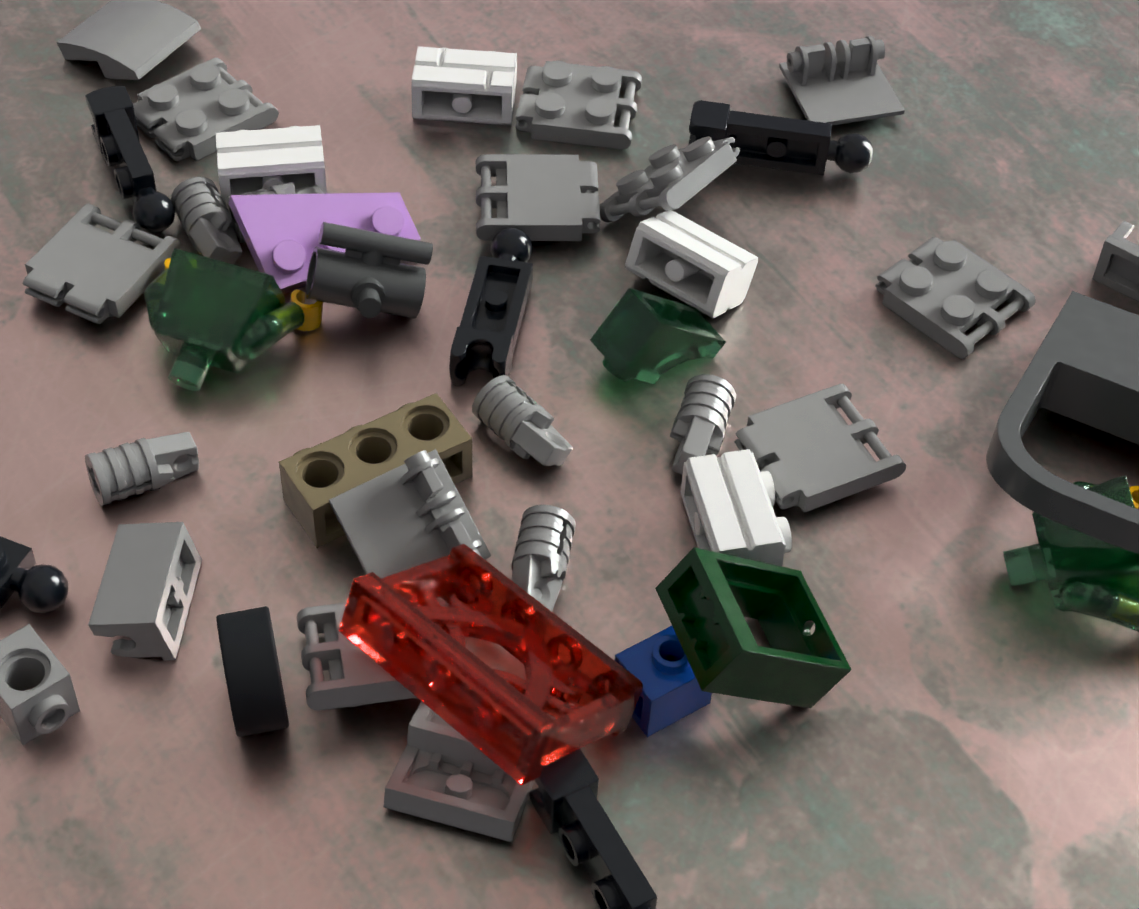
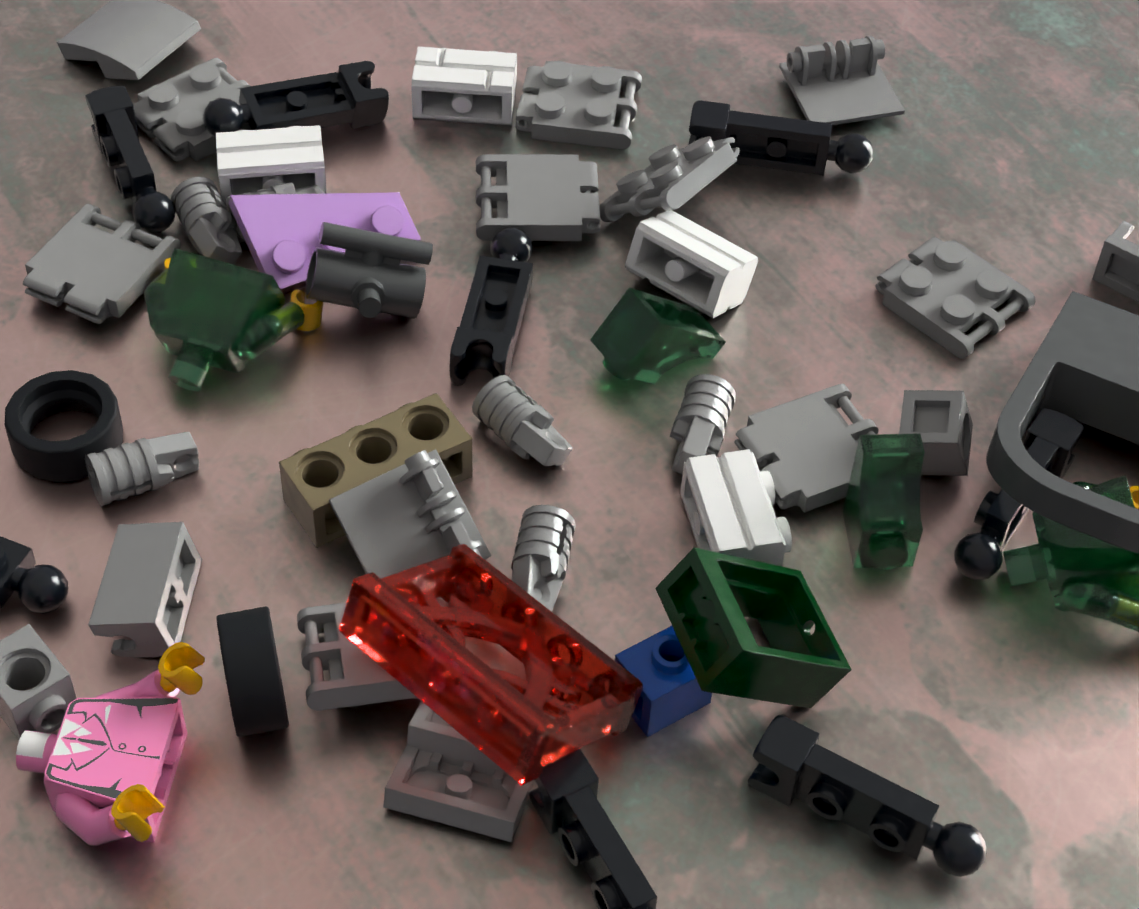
(54, 394): none -> black tyre
(117, 753): none -> bright pink torso
(304, 101): none -> black plate
(844, 791): none -> black plate
(885, 501): none -> clear green arch
(944, 427): none -> light grey brick
(1050, 445): none -> black plate

